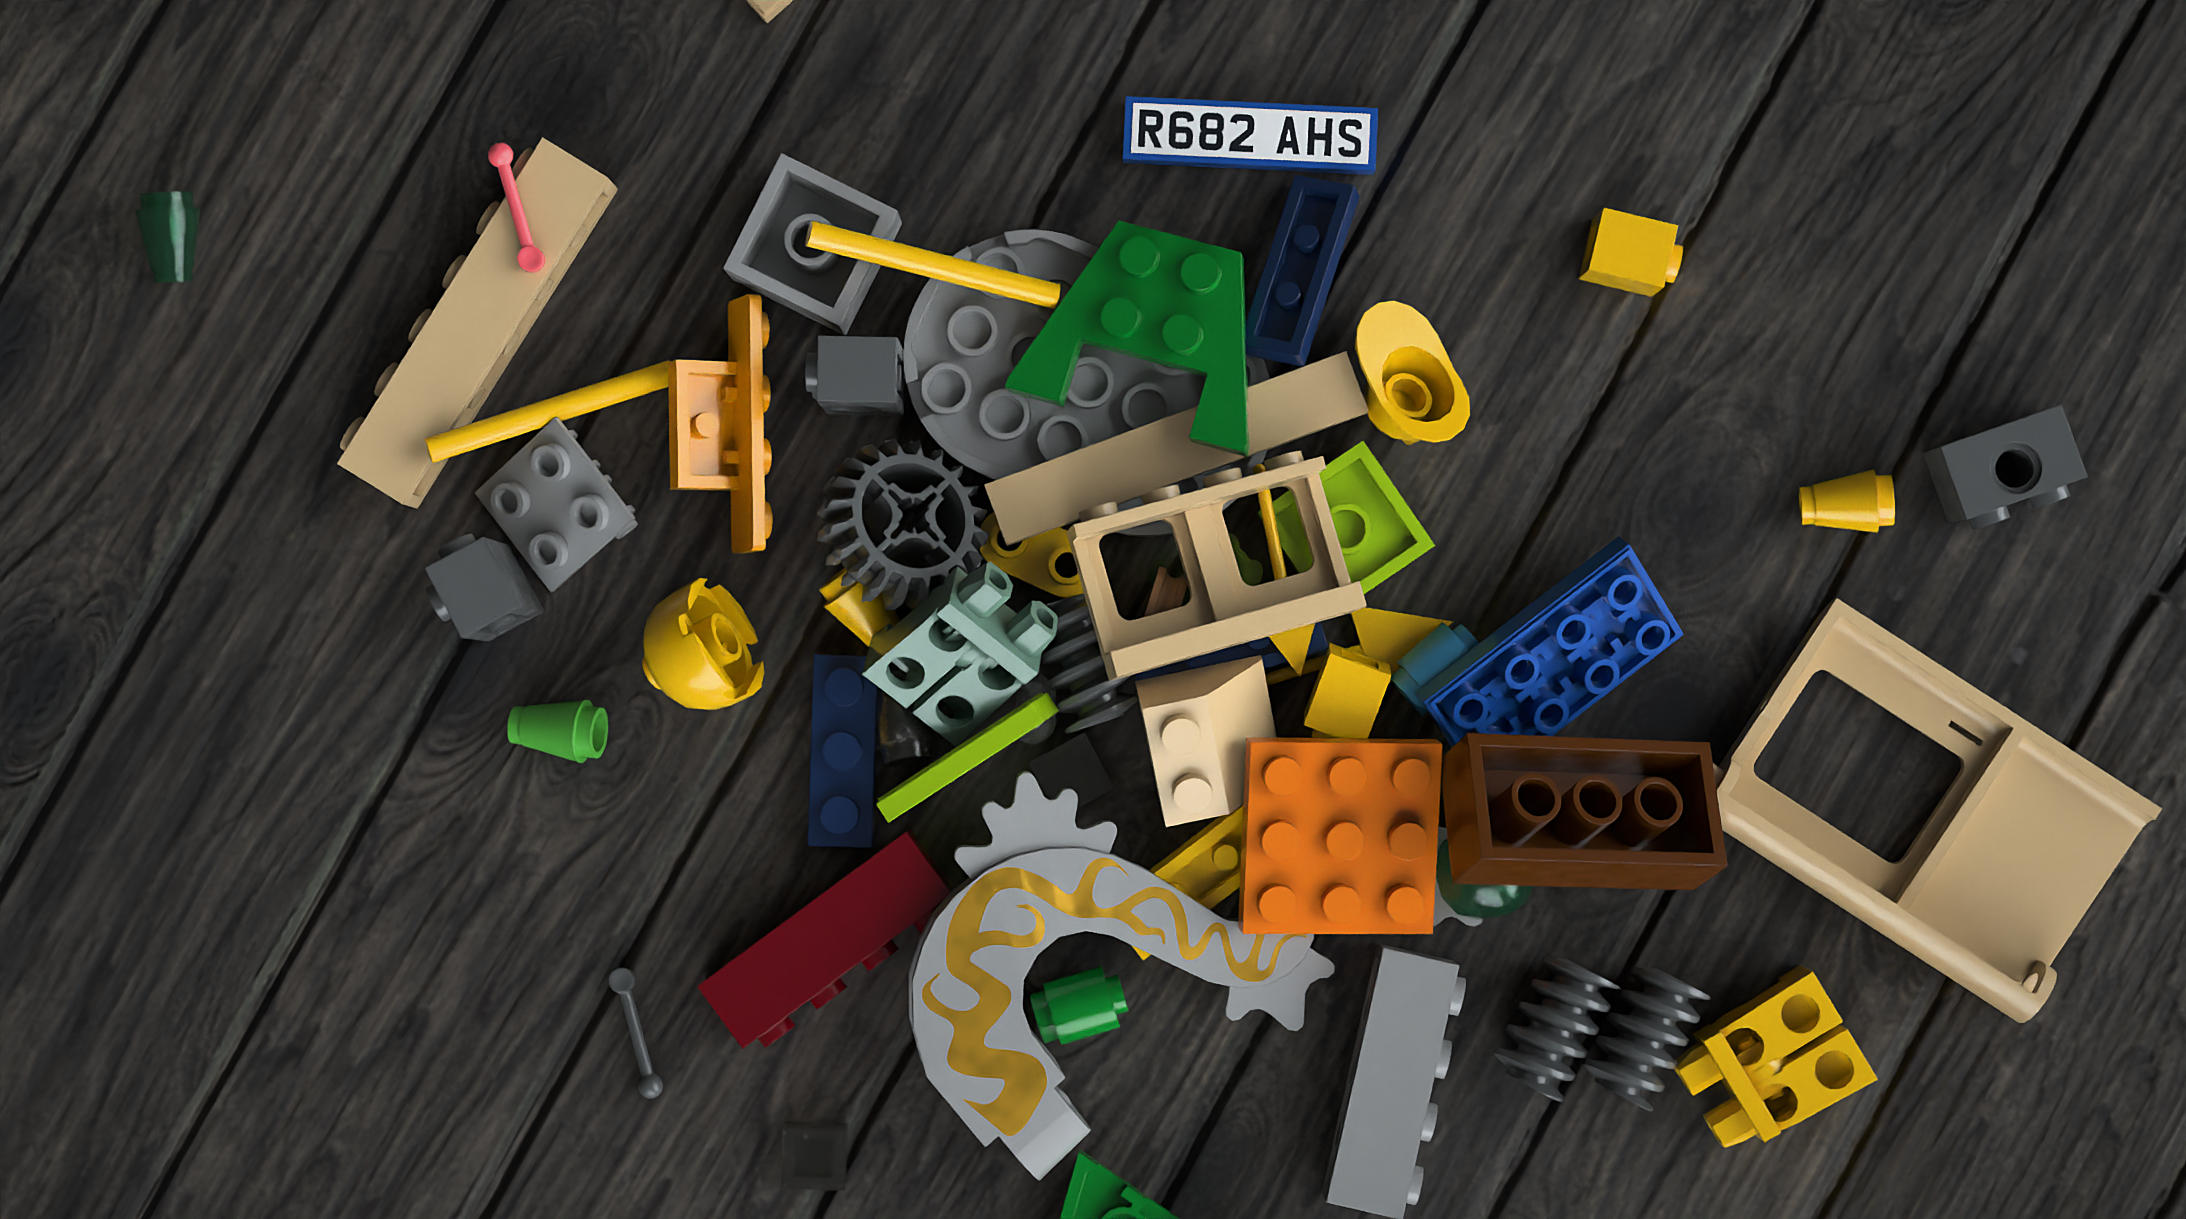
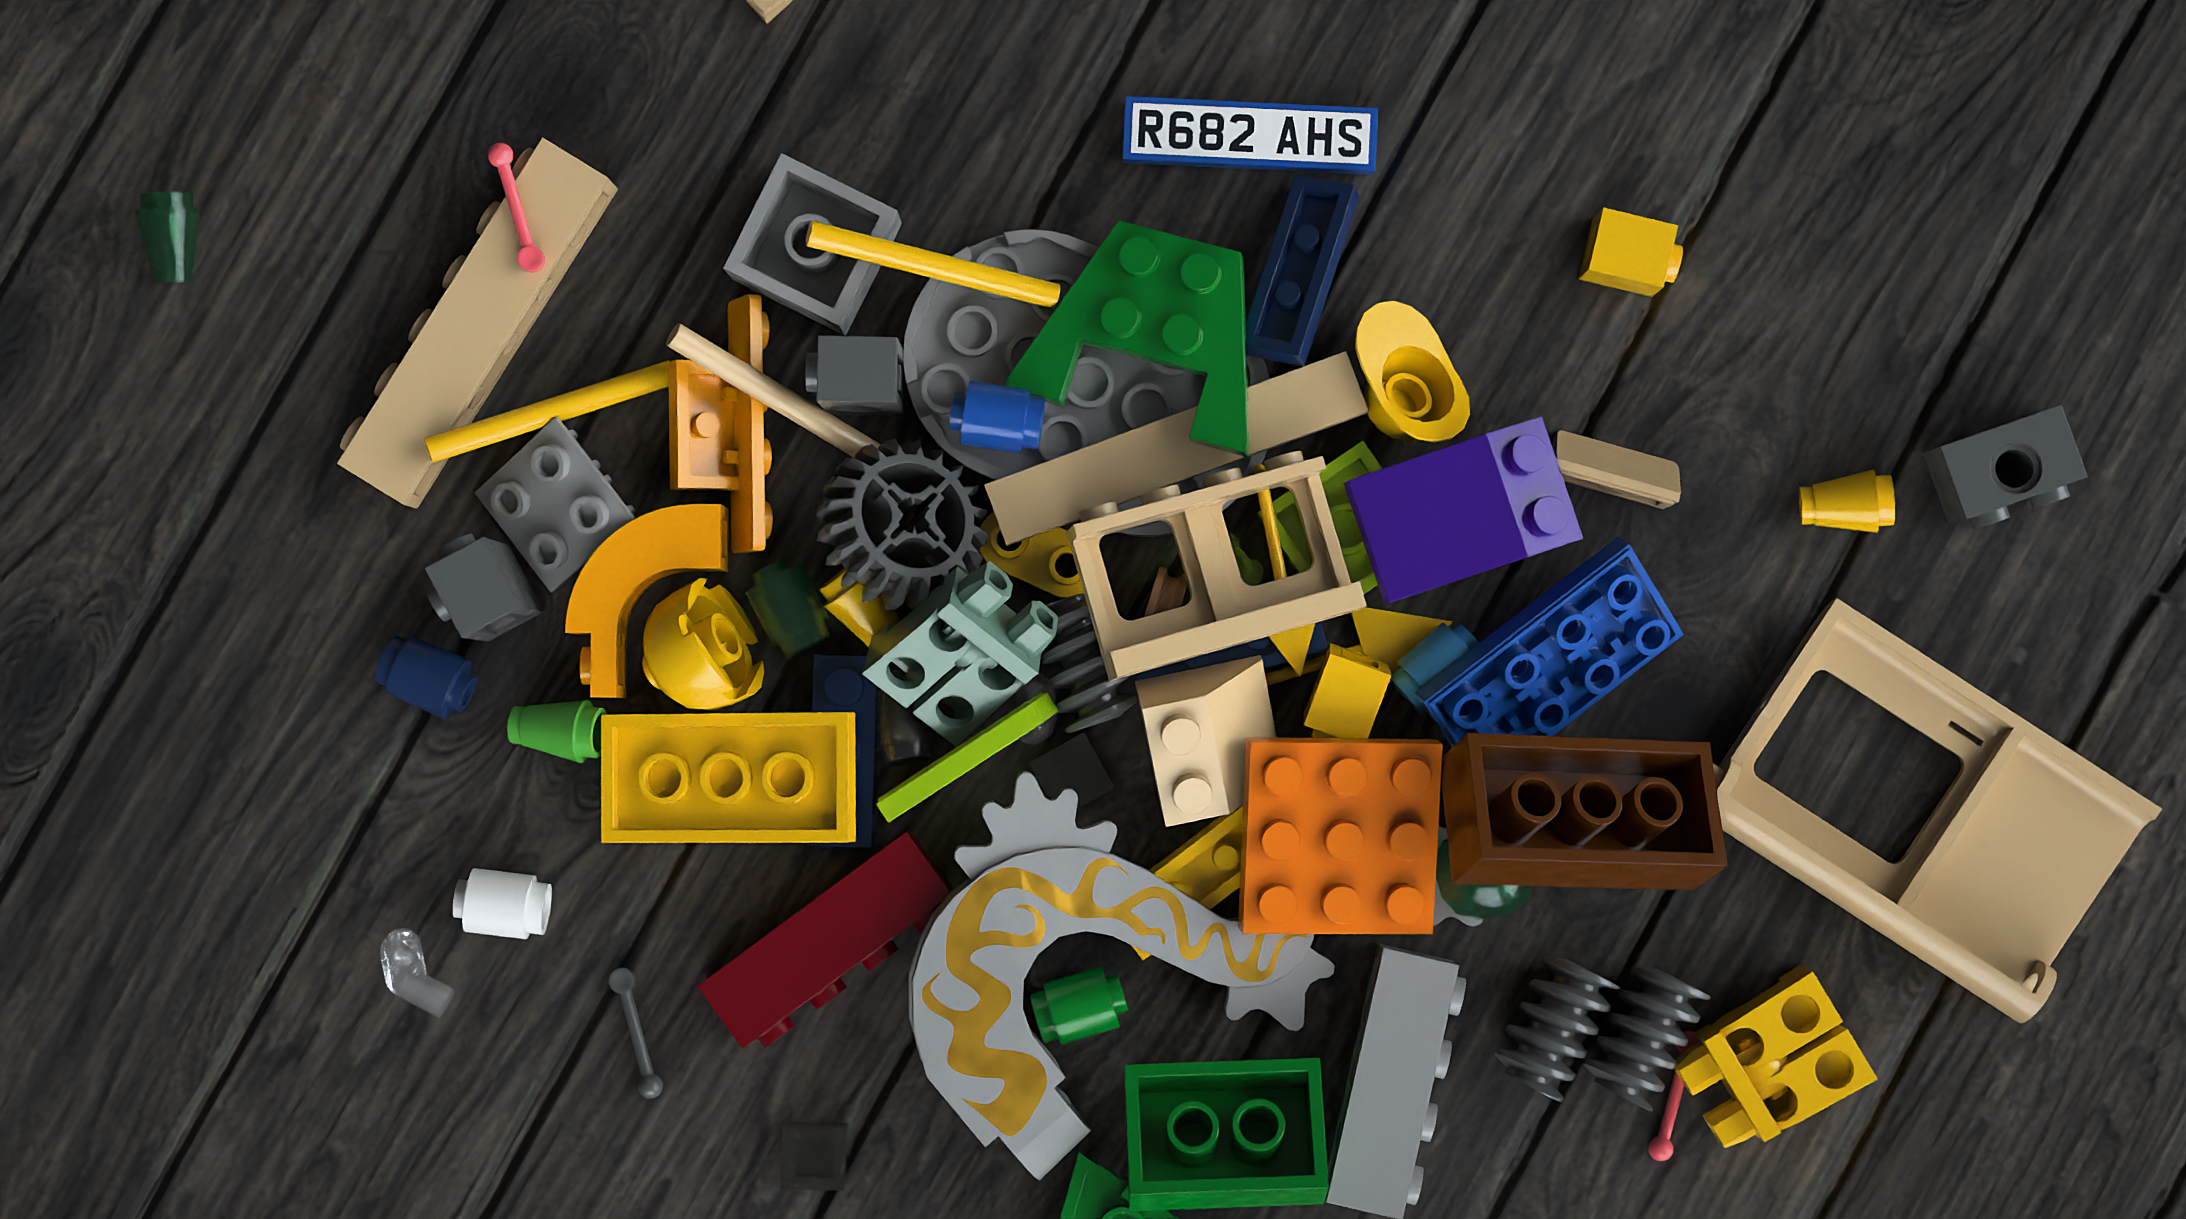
(407, 974): none -> clear arm
(426, 676): none -> dark blue brick
(502, 903): none -> white brick
(624, 567): none -> light orange arch
(728, 778): none -> yellow plate
(767, 390): none -> tan bar
(788, 607): none -> clear green brick
(997, 417): none -> blue brick
(1225, 1134): none -> green brick
(1463, 510): none -> dark purple slope
(1617, 470): none -> tan slope
(1661, 1147): none -> coral hinge

